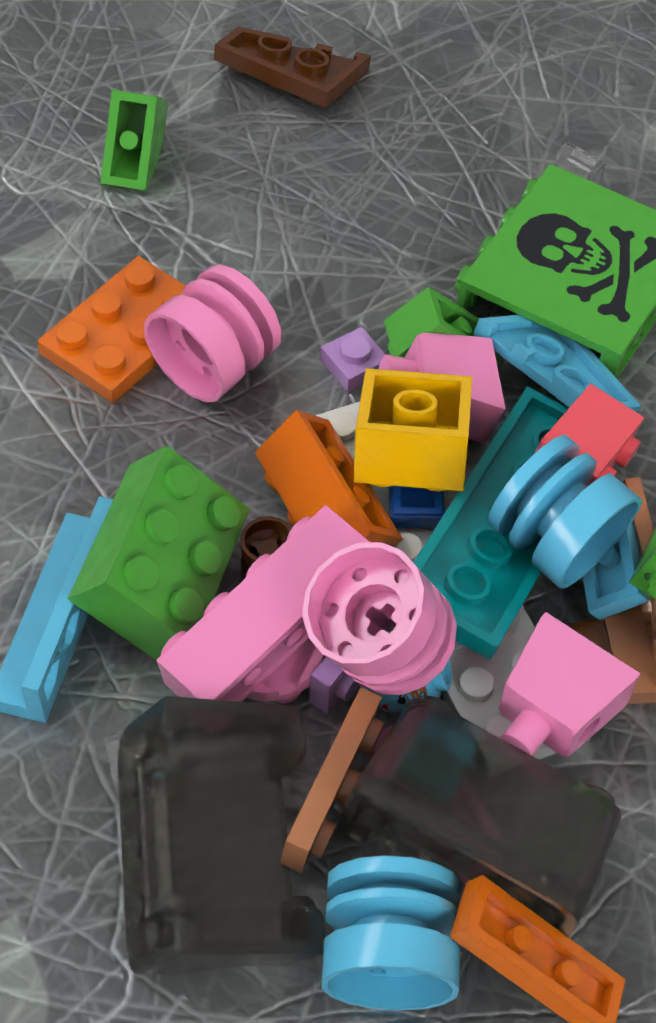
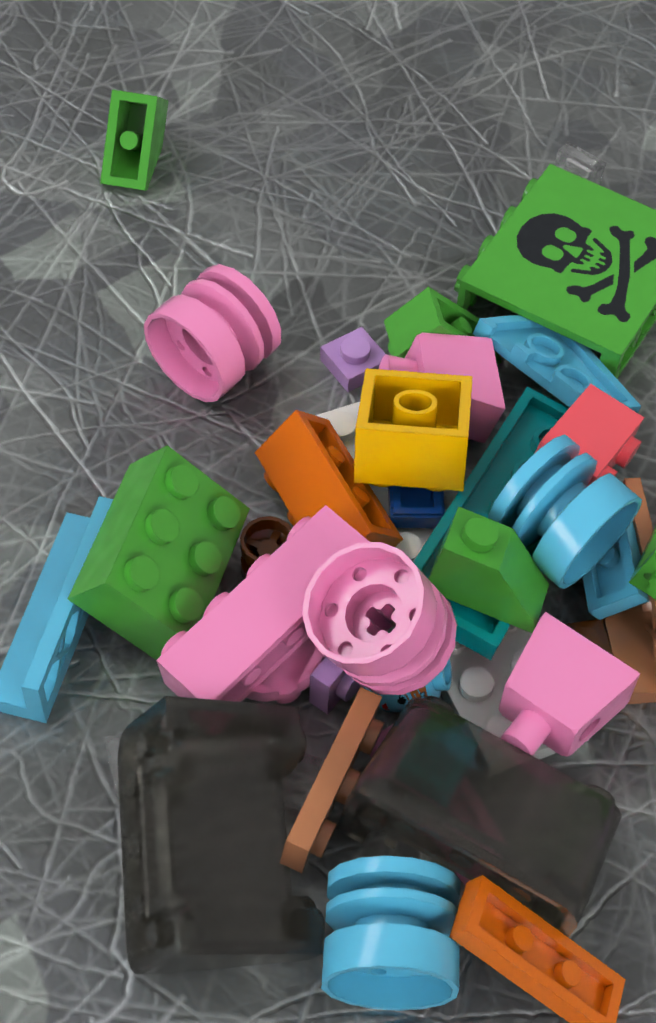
(105, 335): orange plate -> none
(300, 71): reddish brown wing -> none
(489, 571): none -> bright green slope

